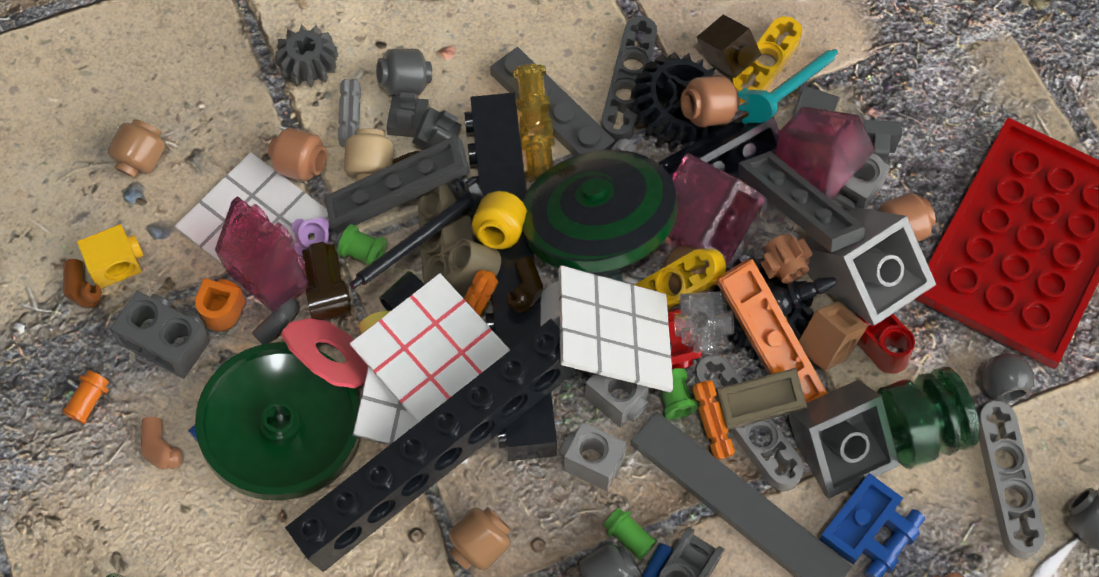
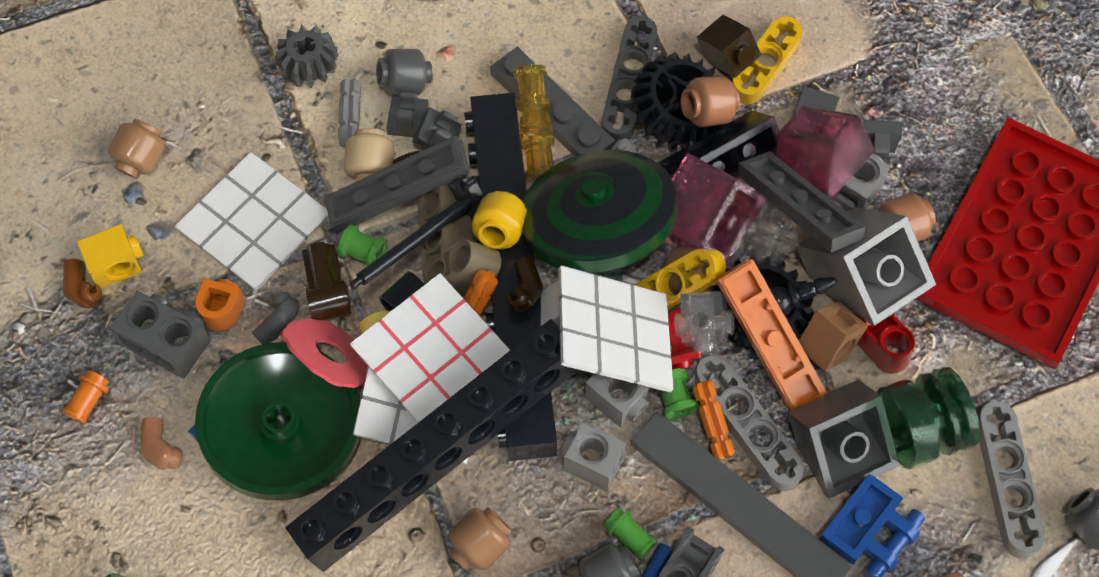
(260, 255): clear pink slope -> none
(297, 154): nougat head -> none
(302, 228): lavender plate -> none
(762, 399): dark tan tile -> none
(763, 104): teal piece -> none
(786, 258): nougat gear -> none
(1007, 377): dark grey piece -> none

